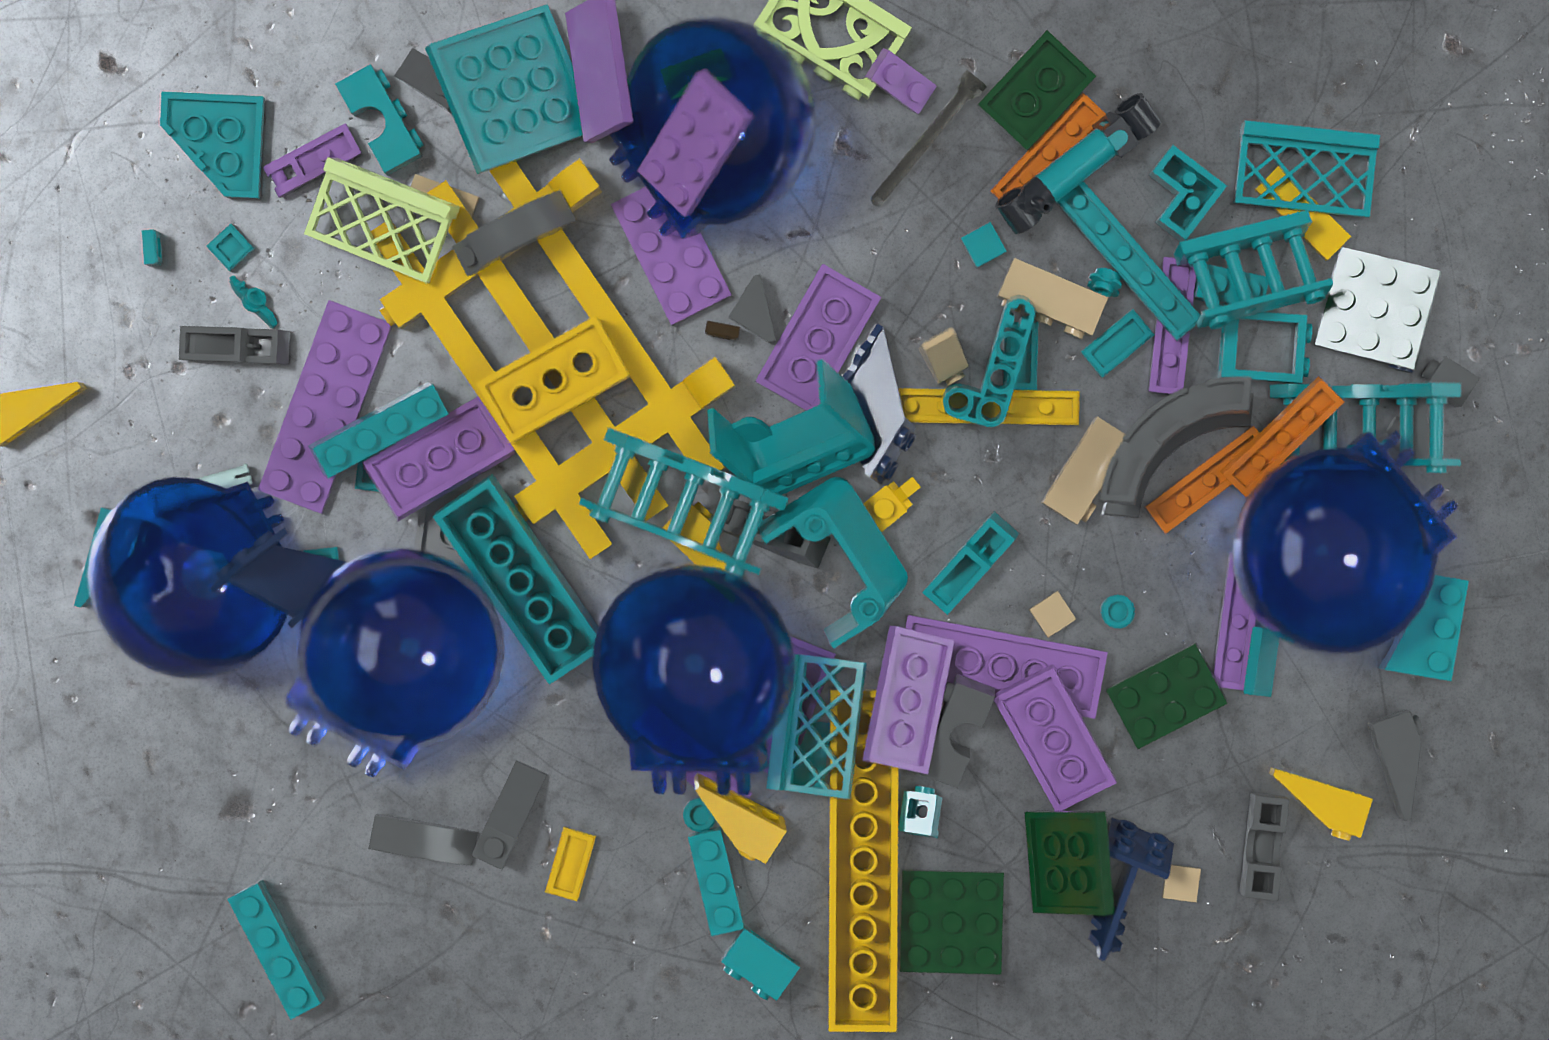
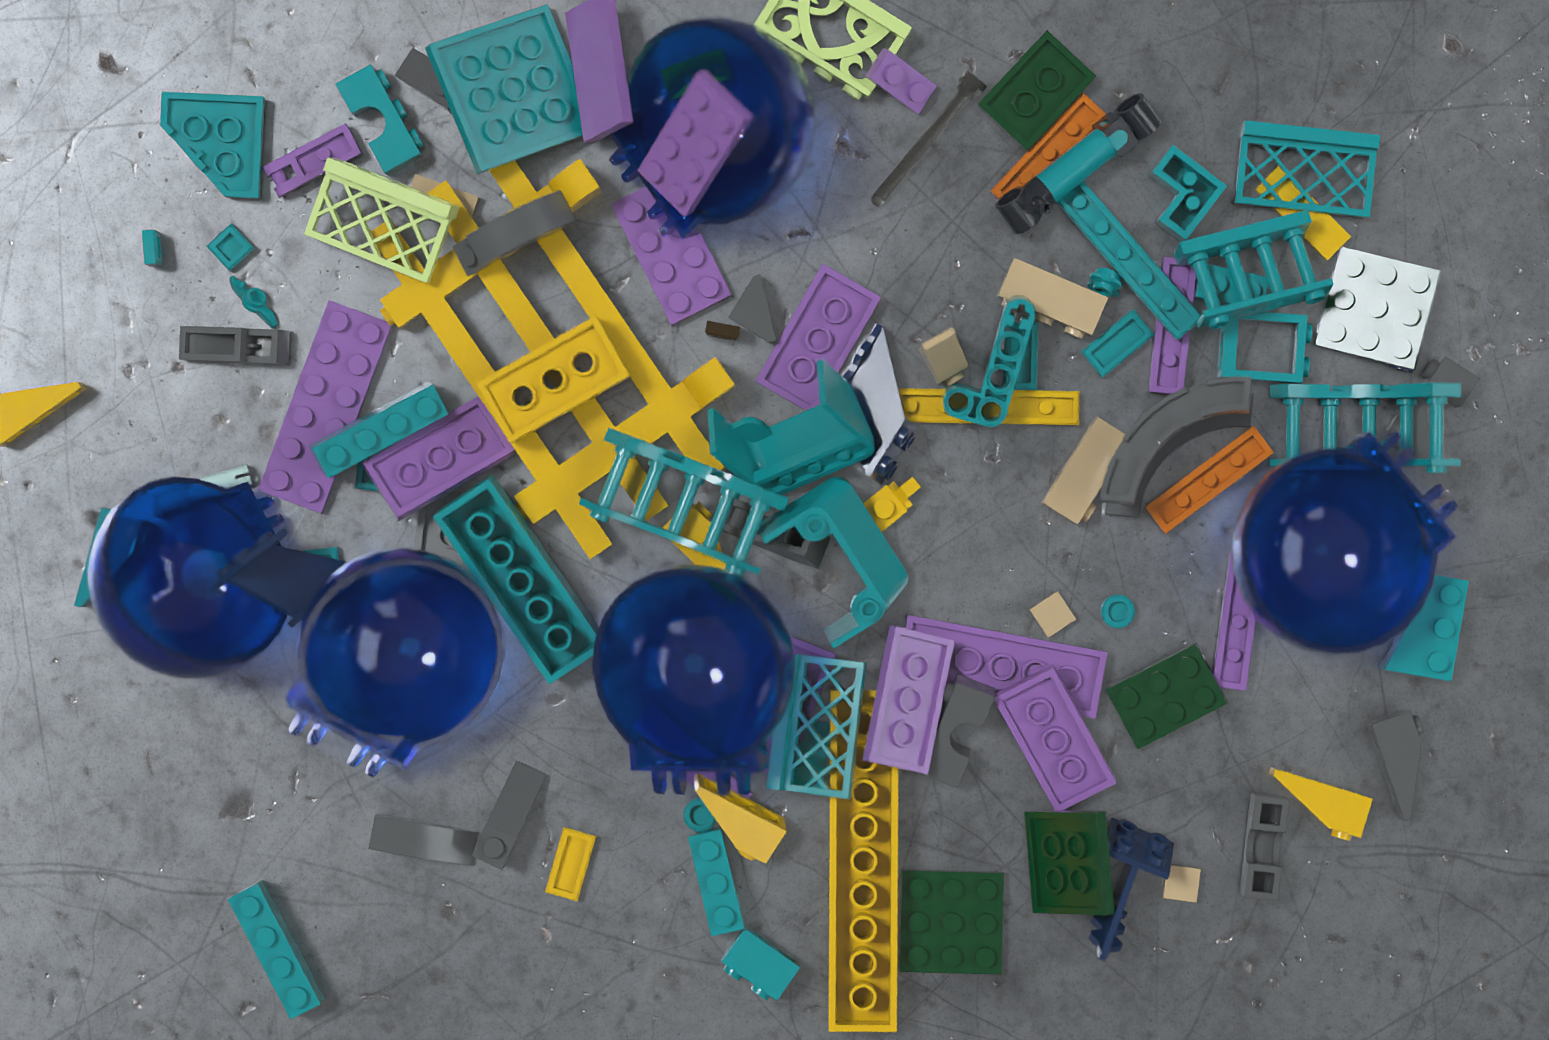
(910, 820): brick -> none
(971, 563): teal slope -> none
(983, 245): teal tile -> none
(1261, 663): teal tile -> none
(1282, 436): orange plate -> none

